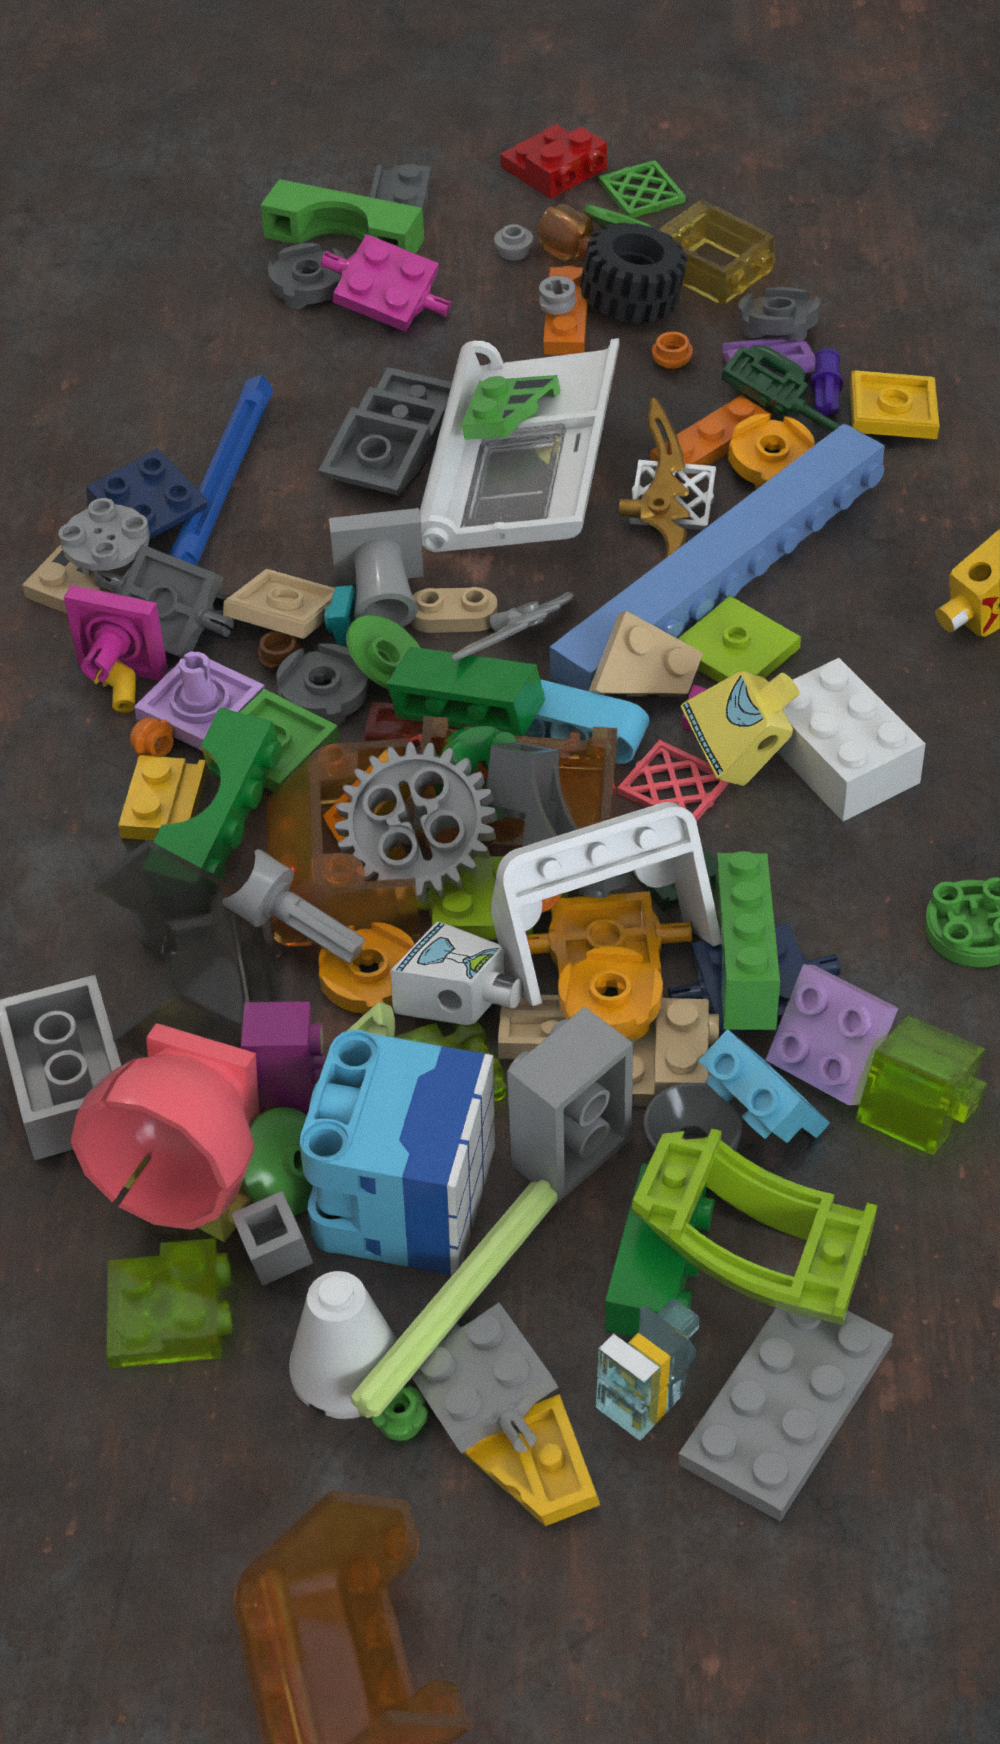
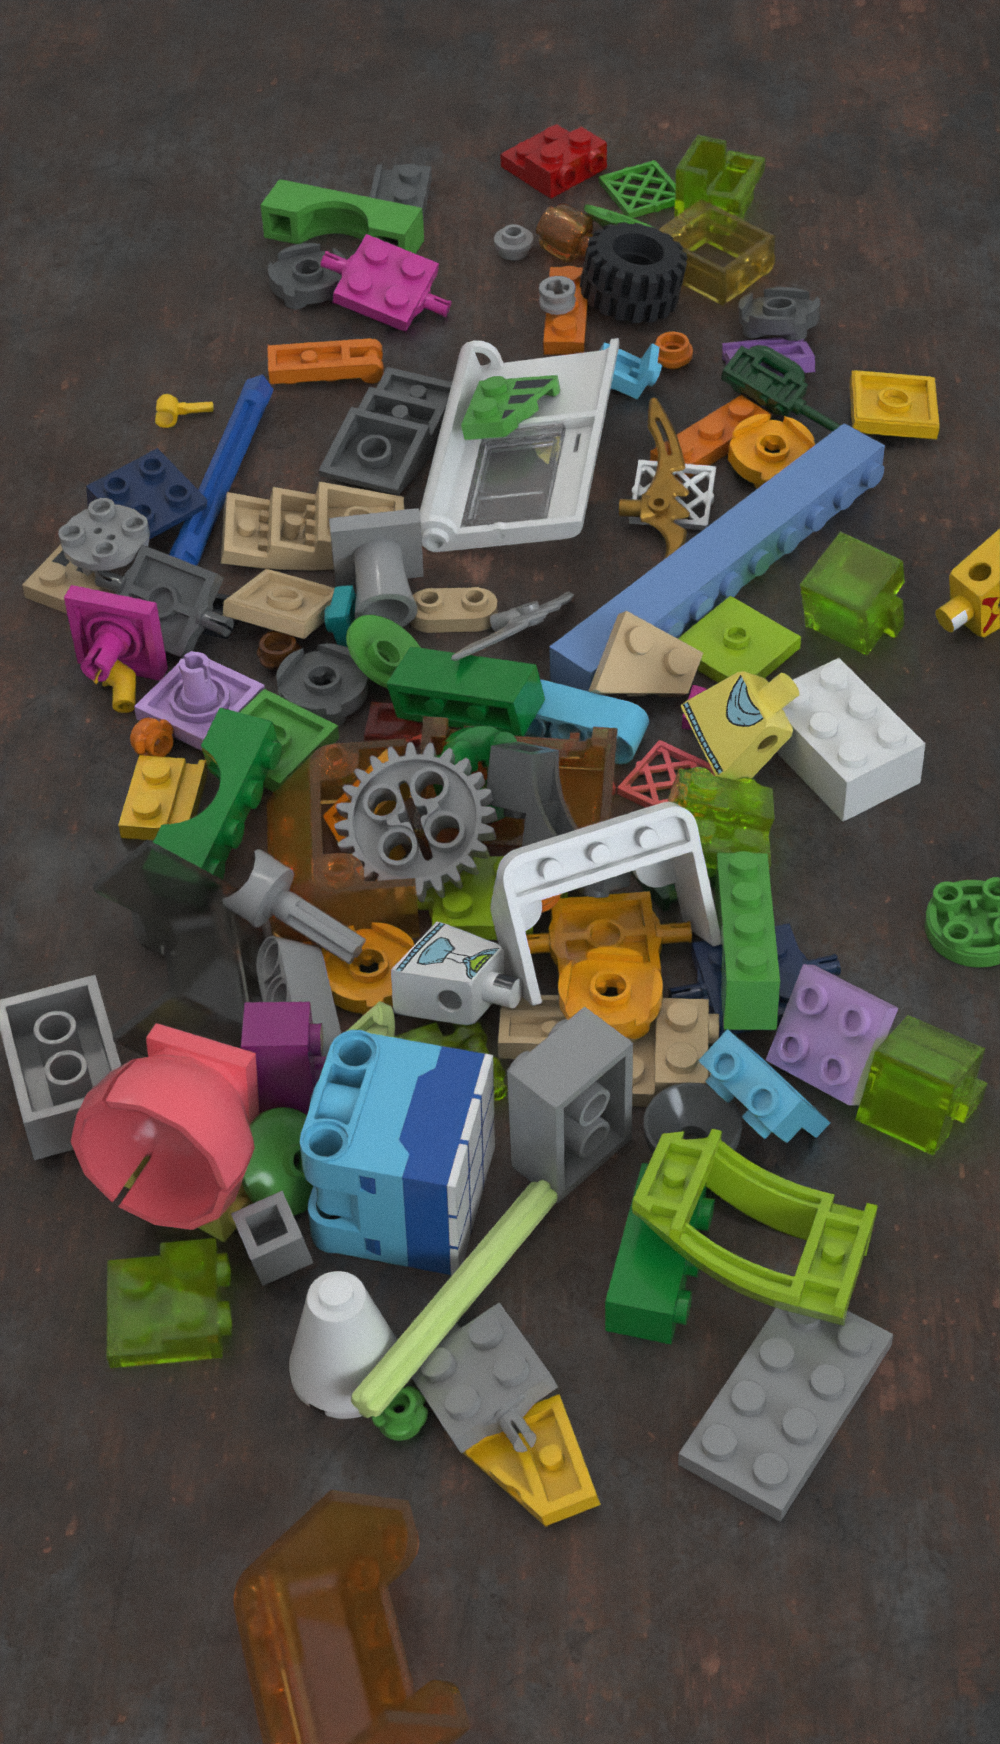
(169, 408): none -> yellow hand
(293, 525): none -> tan slope
(298, 973): none -> light grey beam
(326, 361): none -> orange plate
(635, 373): none -> medium azure bracket
(648, 1374): clear light blue hips -> none
(717, 176): none -> clear neon green plate
(727, 812): none -> clear neon green plate
(826, 382): dark purple axle -> none
(853, 594): none -> clear neon green plate

